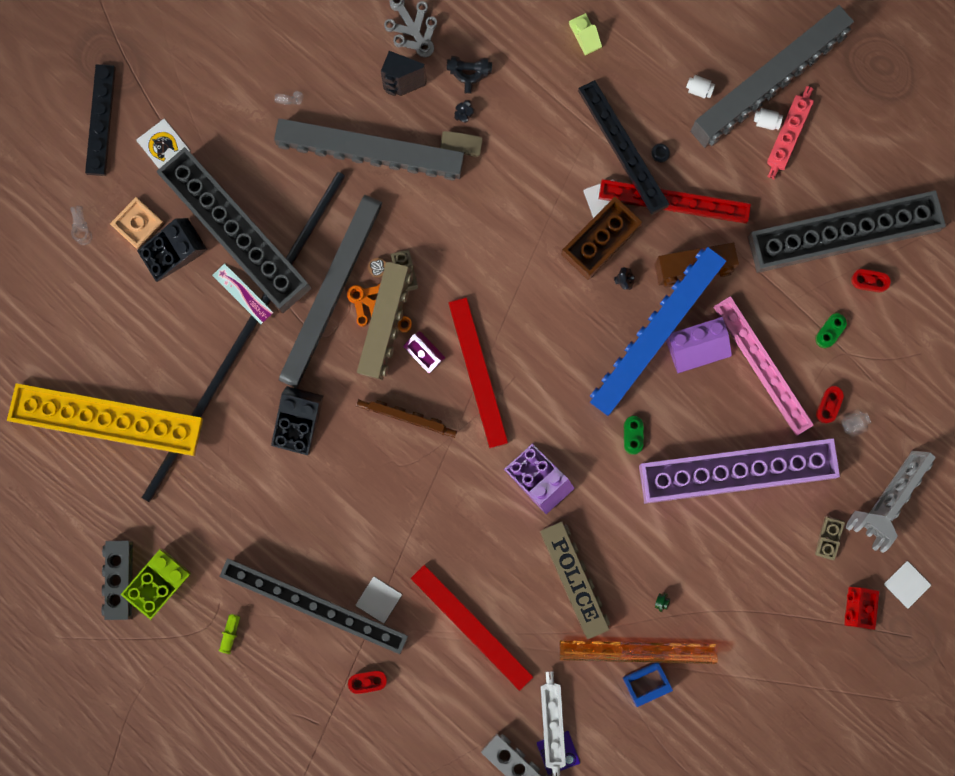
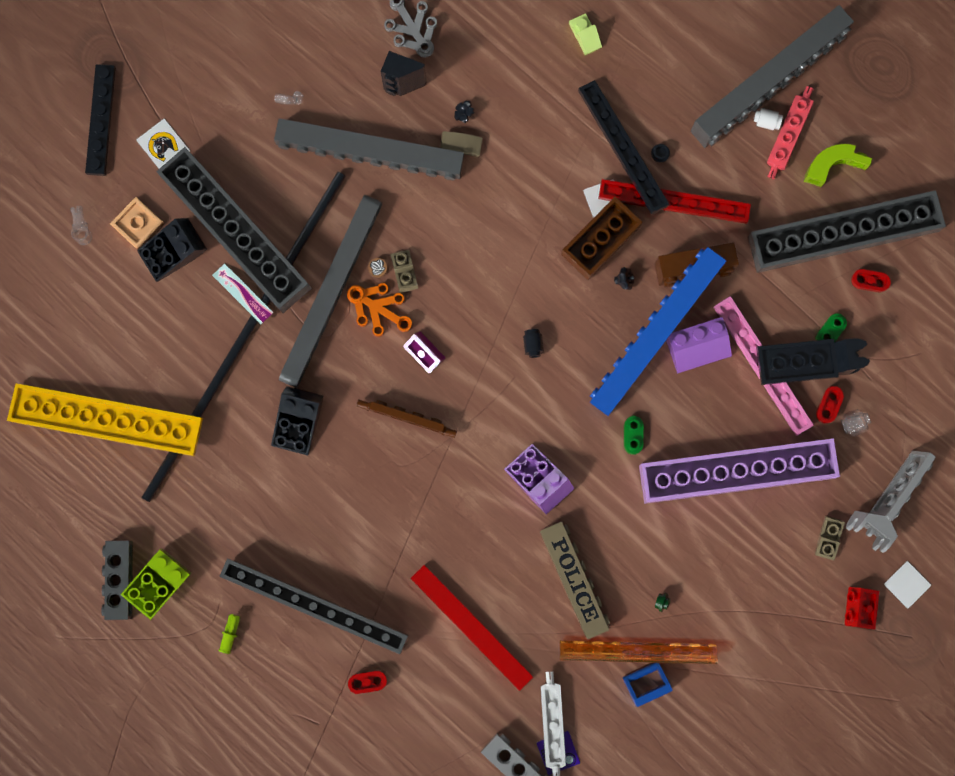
(378, 600): white sticker -> none
(385, 320): dark tan brick -> none
(478, 373): red tile -> none
(481, 67): black piece -> none
(533, 343): none -> black brick
(700, 86): white brick -> none
(809, 360): none -> black hinge
(834, 155): none -> lime arch

